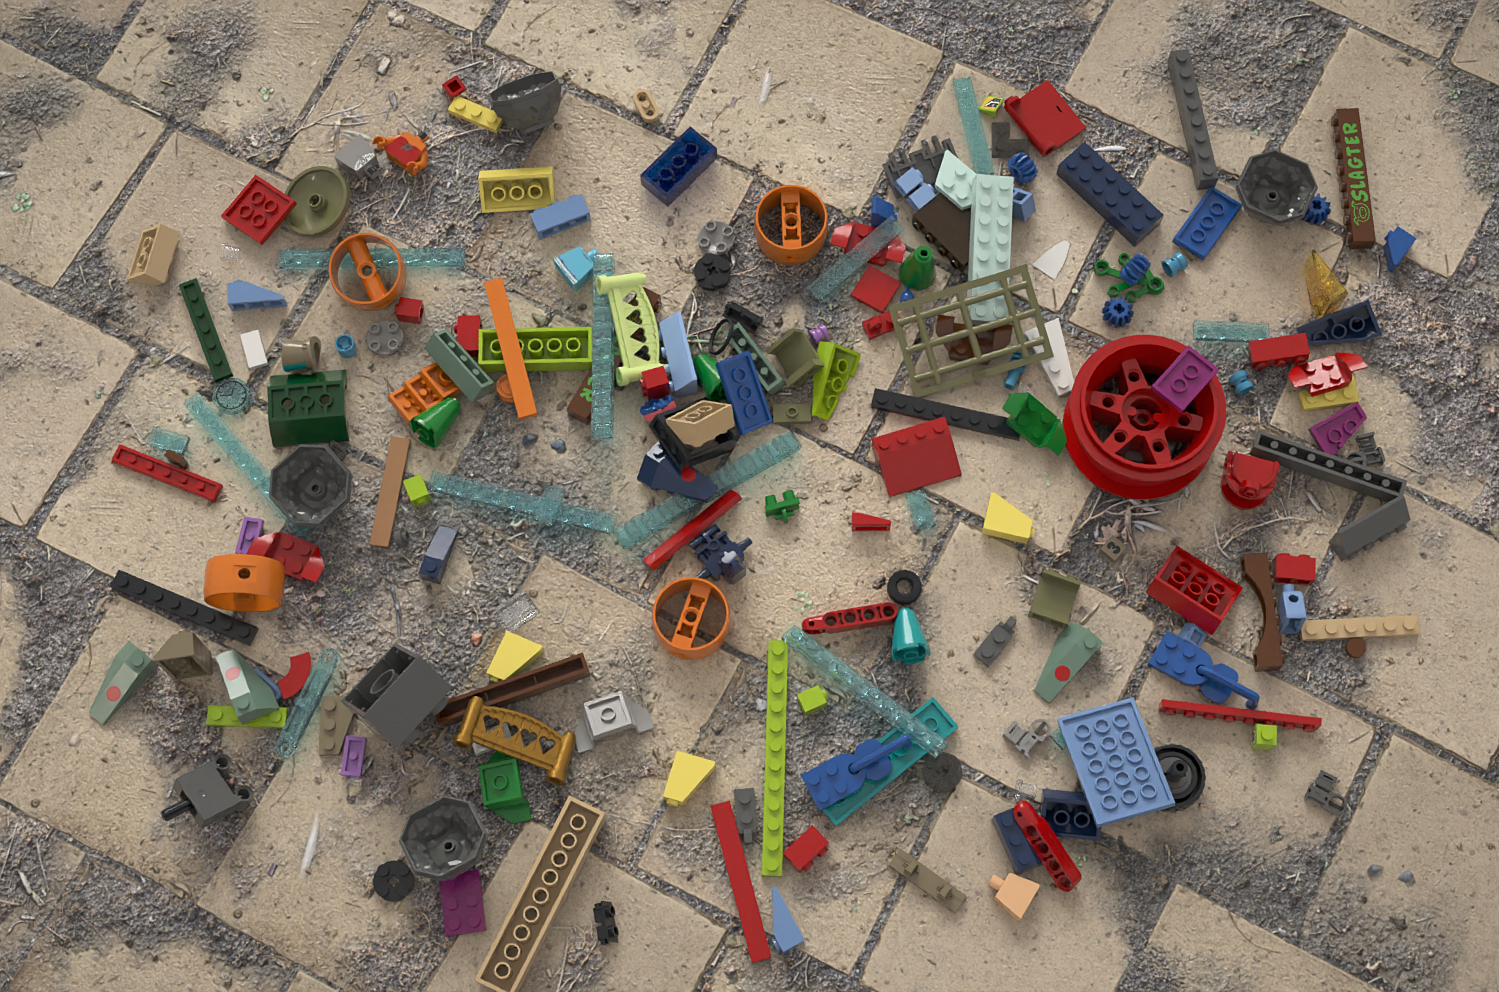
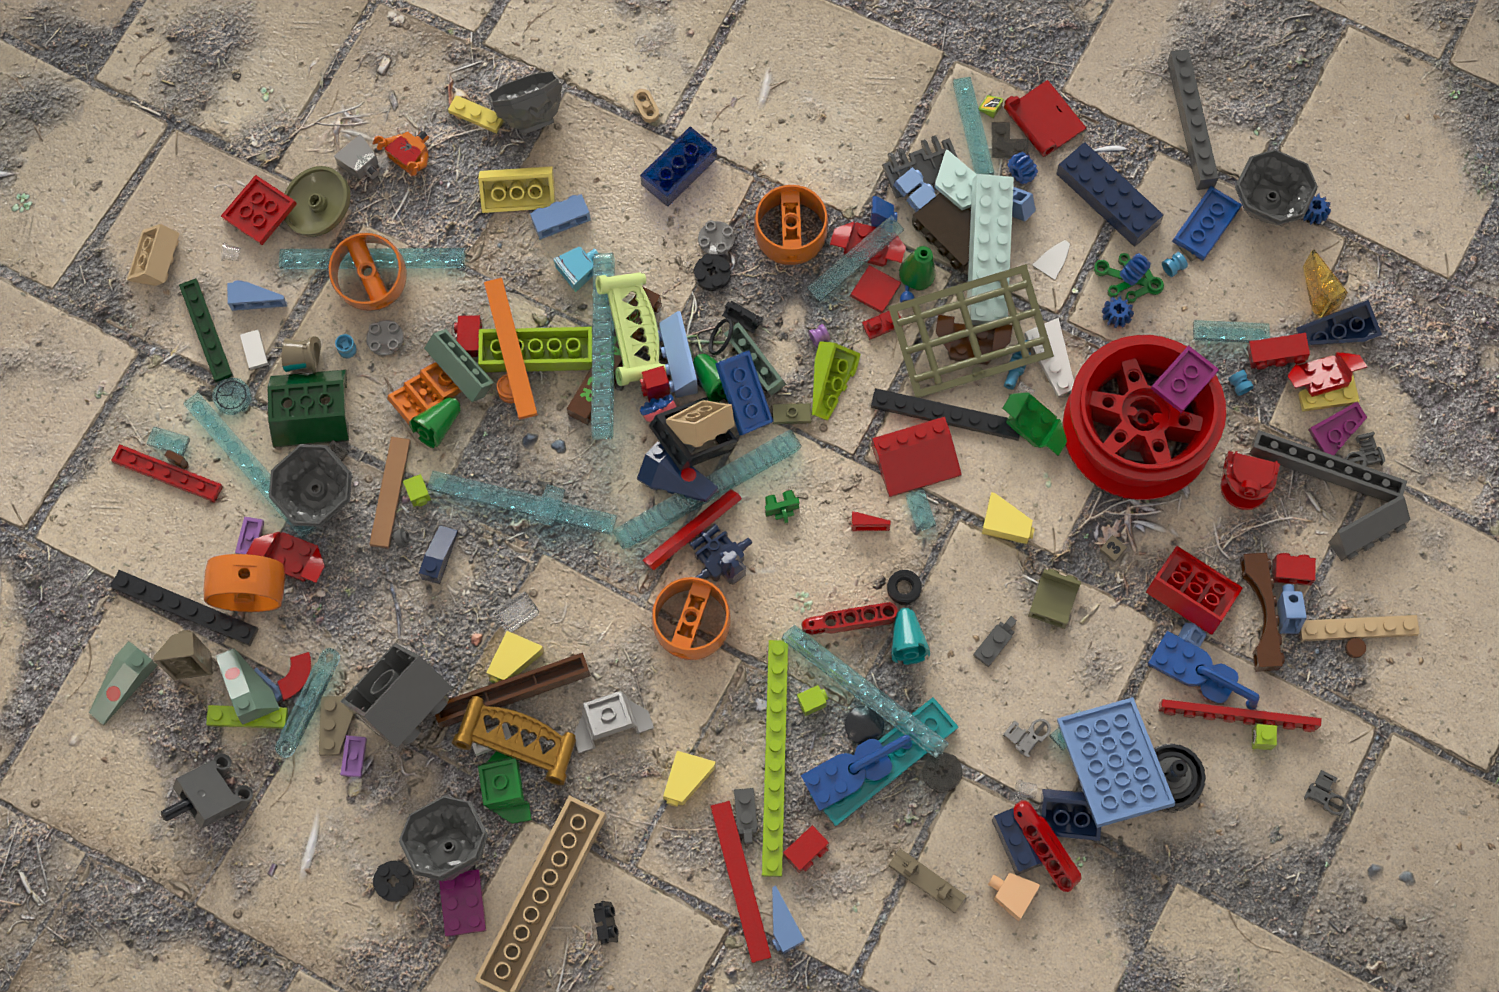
(409, 310): red brick -> none
(453, 87): red slope -> none
(796, 357): olive panel -> none
(864, 724): none -> black dish
(1069, 655): sand green wedge -> none
(1353, 179): reddish brown brick -> none
(1397, 246): blue slope -> none

